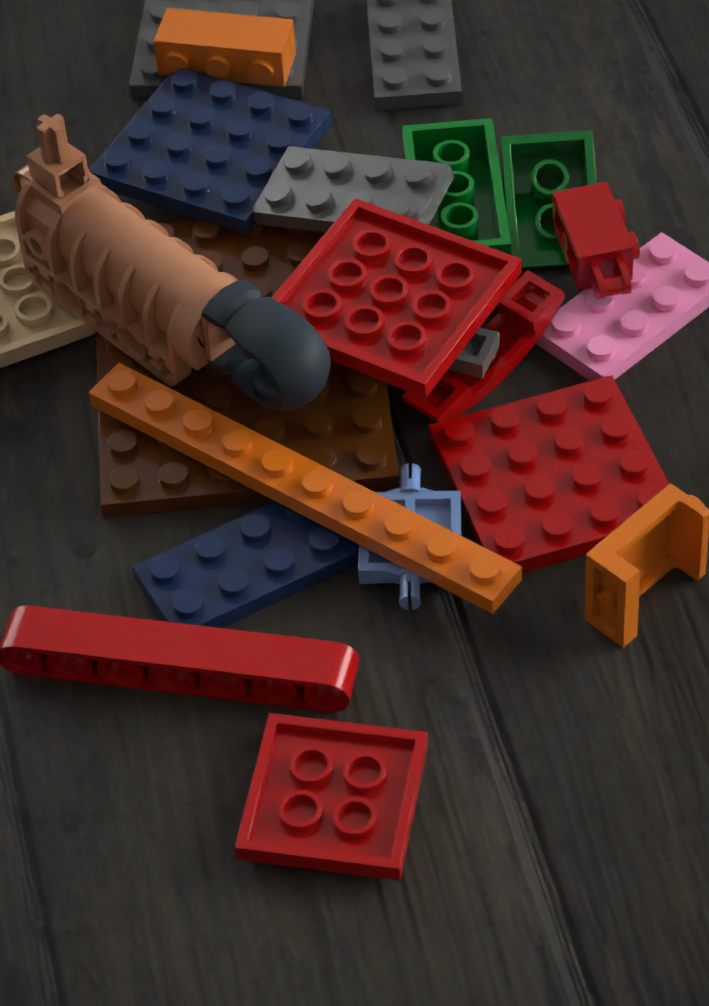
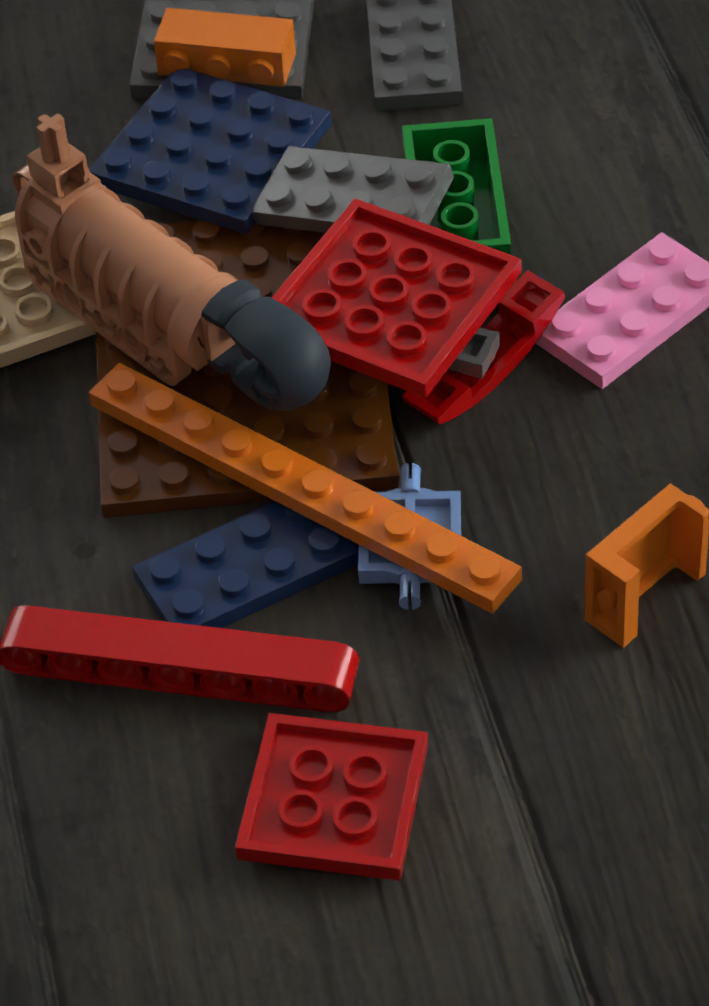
(530, 173): green slope -> none
(549, 471): red plate -> none
(595, 239): red brick -> none

